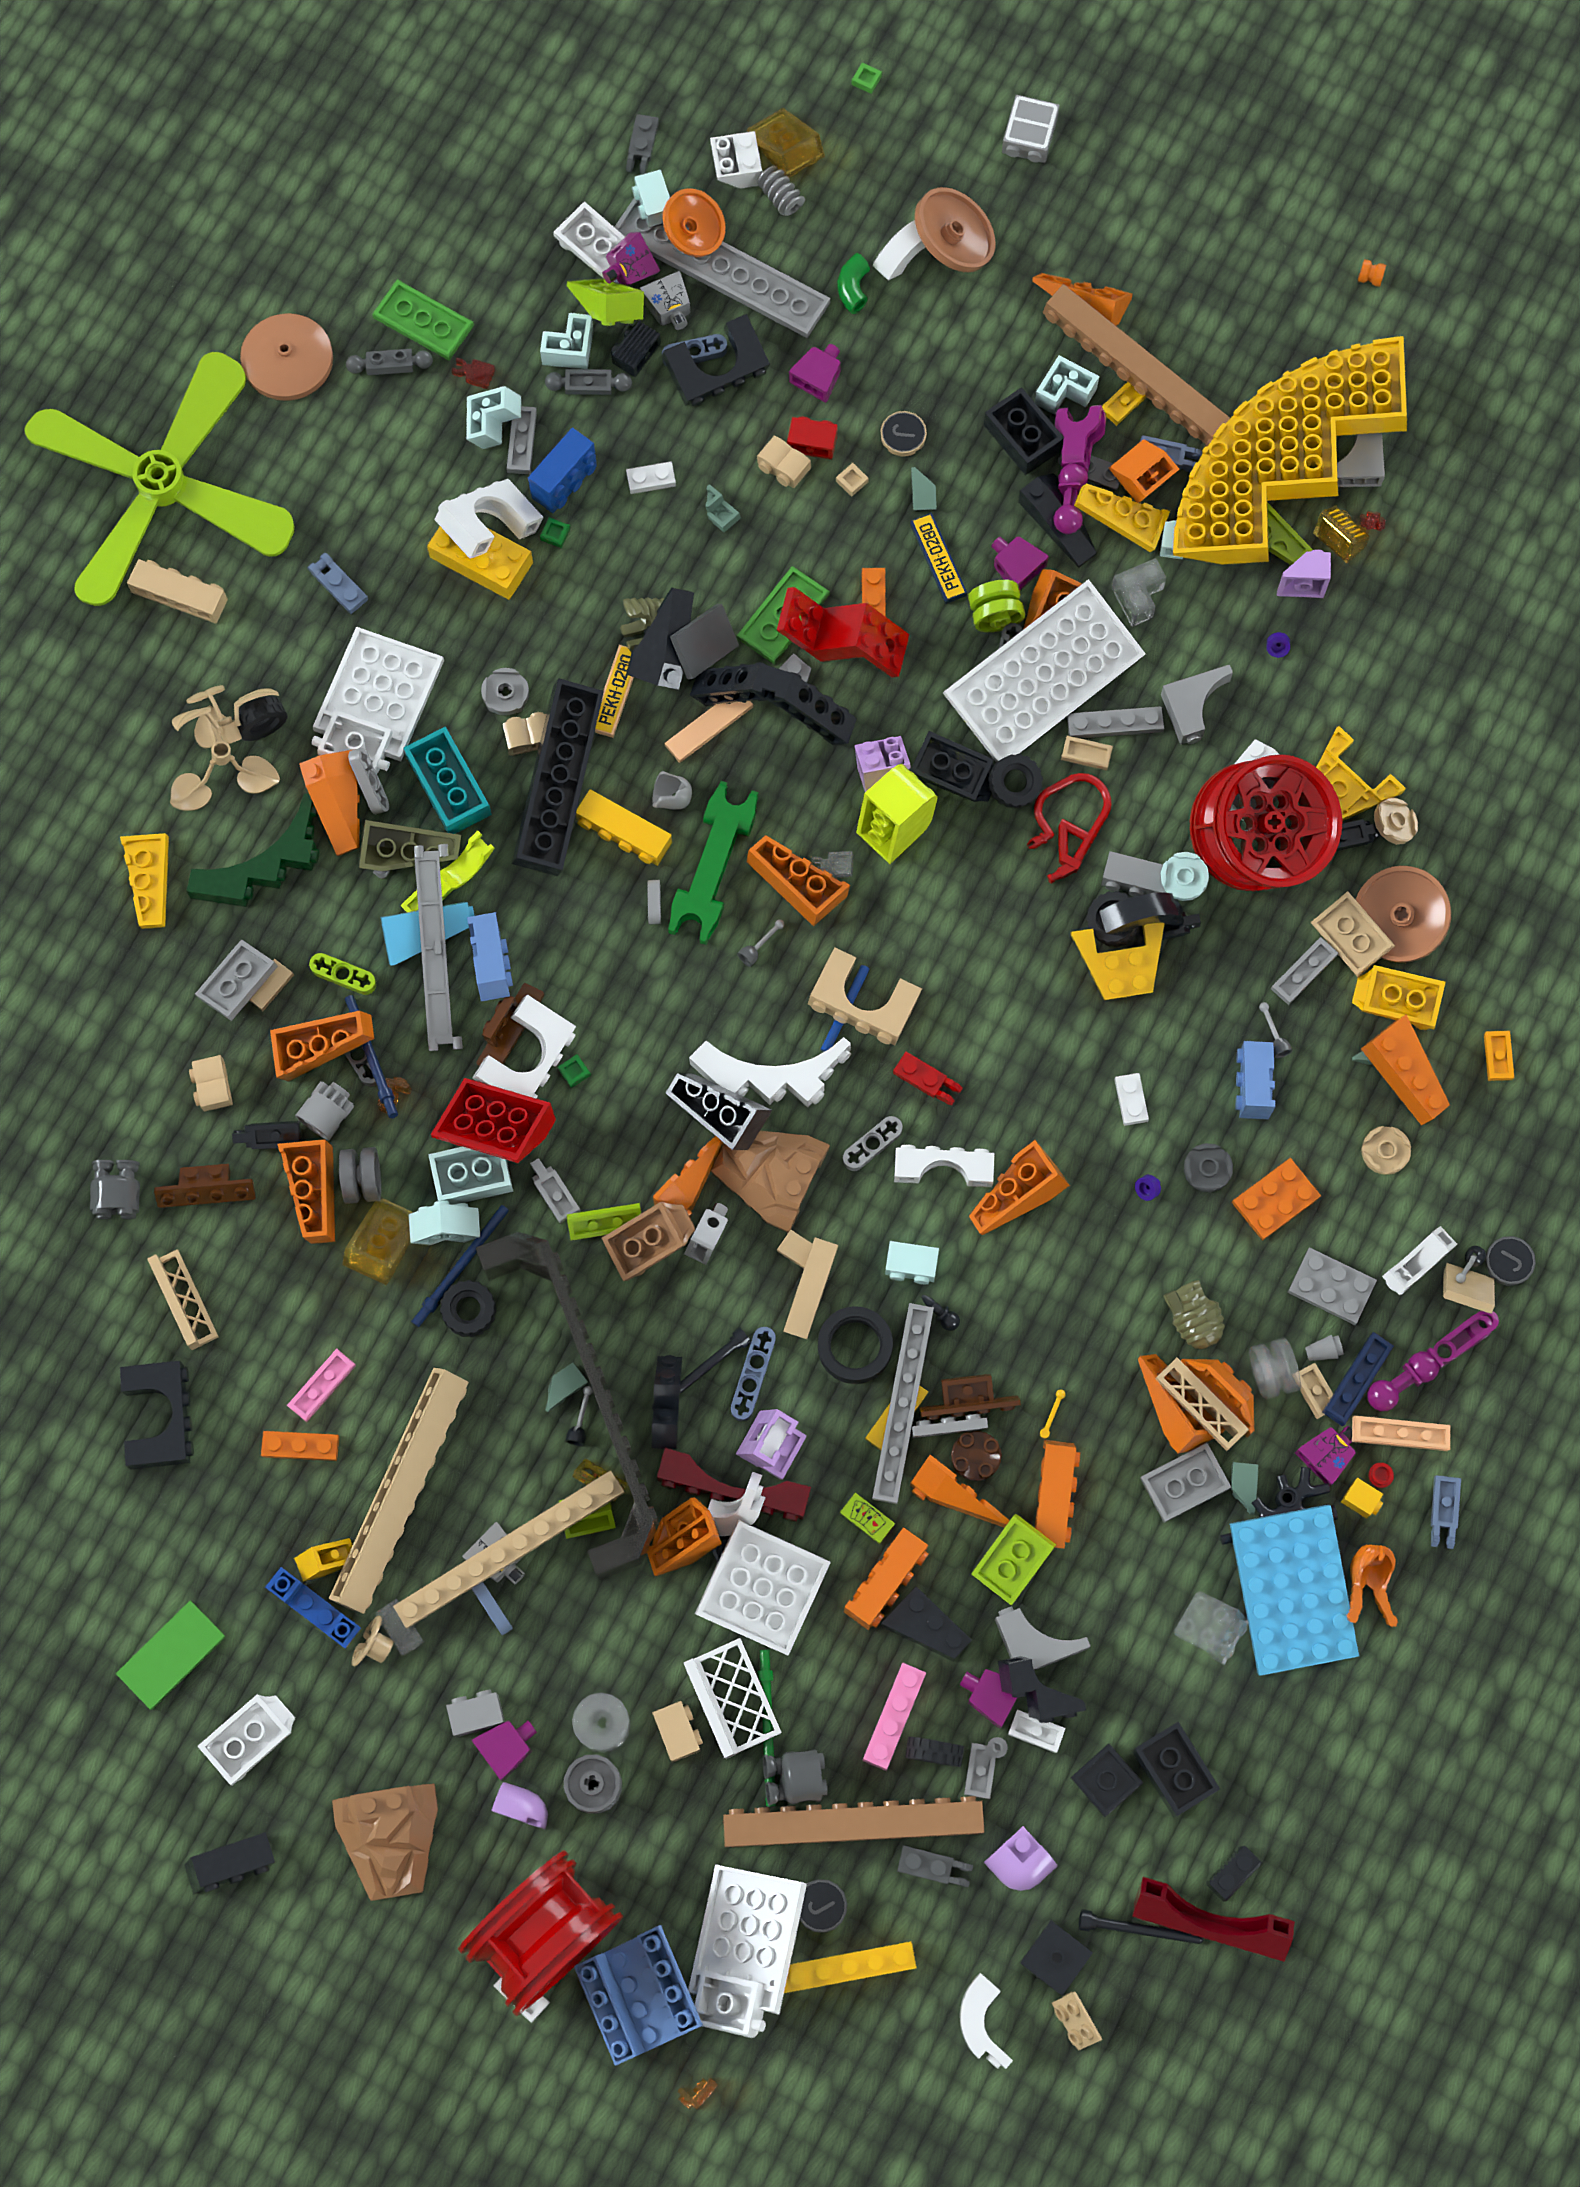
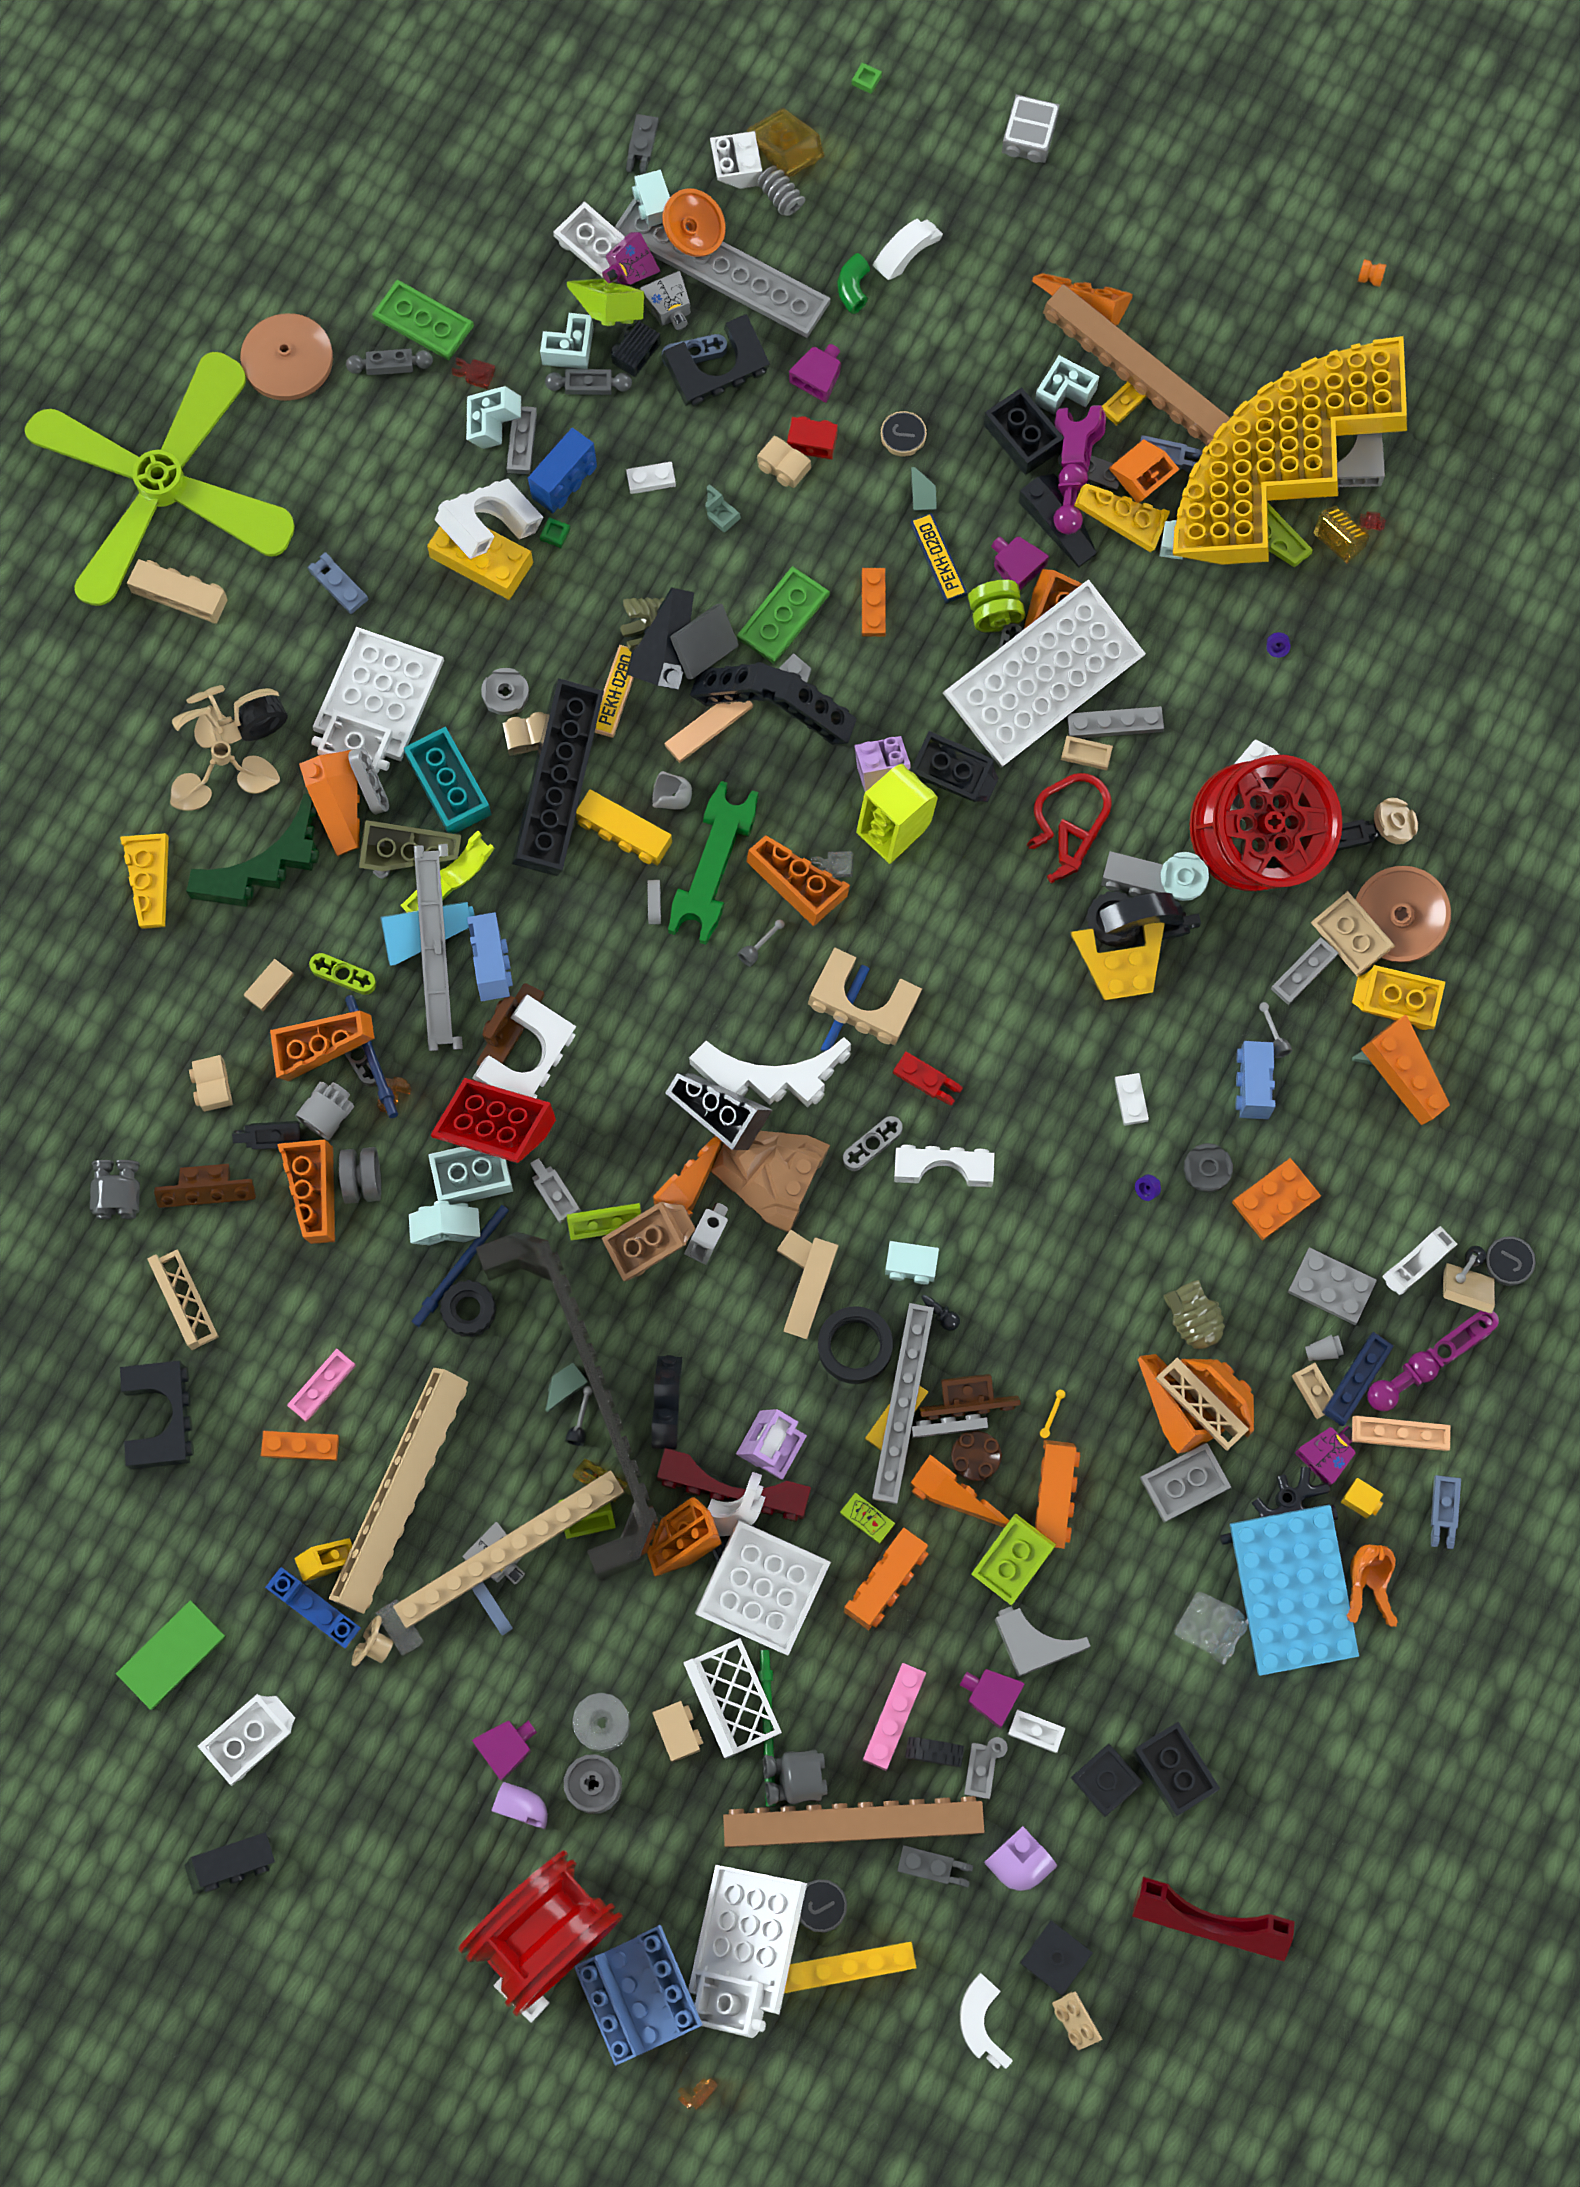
(236, 980): light grey plate -> none
(379, 1241): clear yellow slope -> none
(389, 1837): medium nougat wedge -> none
(475, 1714): light grey brick -> none
(574, 1071): green tile -> none
(737, 1341): black piece -> none
(749, 1372): sand blue beam -> none
(843, 632): red bracket -> none
(852, 479): tan plate -> none
(926, 1625): black wedge -> none
(954, 229): nougat dish -> none
(1024, 1186): orange wedge -> none
(1032, 774): black tyre -> none
(1043, 1703): black arch -> none
(1089, 1921): black piece -> none
(1134, 590): clear brick -> none
(1186, 700): light grey arch -> none
(1233, 1873): black brick -> none
(1244, 1484): sand green slope -> none
(1275, 1368): clear wheel -> none
(1307, 576): lavender slope -> none
(1351, 790): yellow wing -> none
(1381, 1475): red plate -> none
(1386, 1150): tan tile -> none
(1498, 1055): light orange plate -> none

